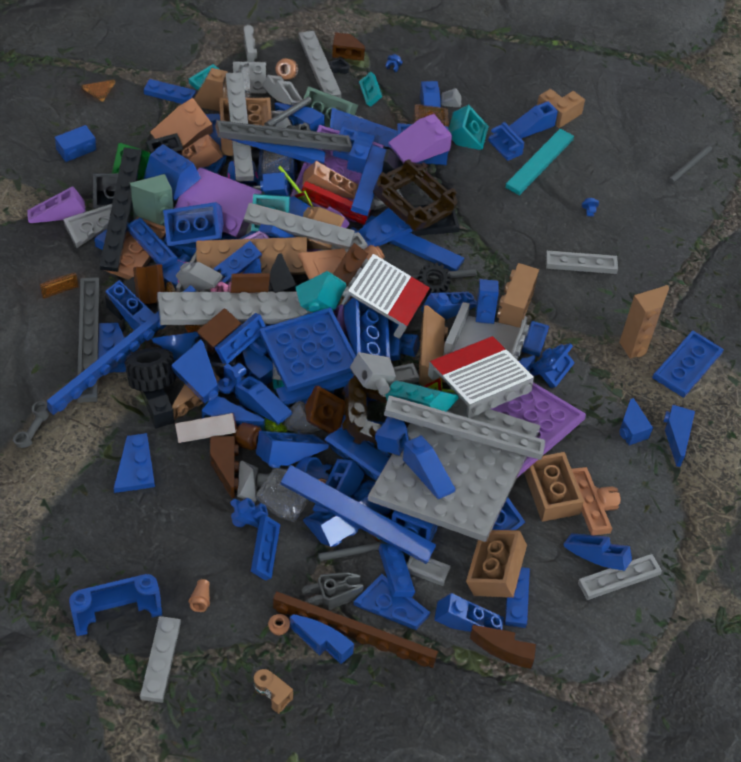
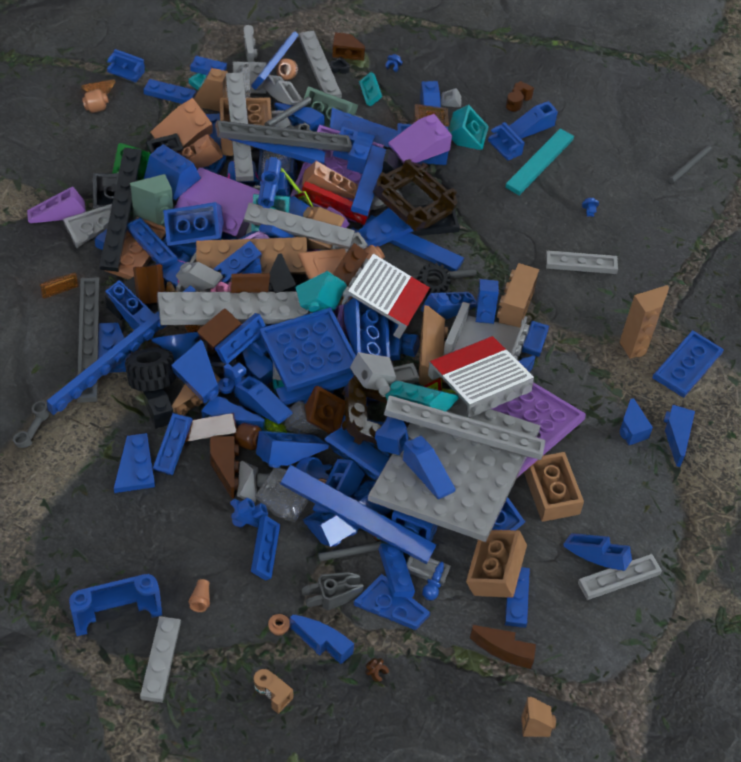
(75, 143): blue brick -> none
(95, 101): none -> nougat head
(126, 65): none -> blue hinge
(172, 444): none -> blue tile
(204, 65): none -> blue plate
(269, 182): none -> blue piece
(274, 60): none -> tile
(361, 632): reddish brown plate -> none
(373, 668): none -> reddish brown plate
(430, 590): none -> blue bar
(463, 614): blue slope -> none
(519, 93): none -> reddish brown leg
(537, 719): none -> medium nougat slope
(553, 364): blue bracket -> none
(568, 106): medium nougat brick -> none
(596, 502): nougat plate -> none

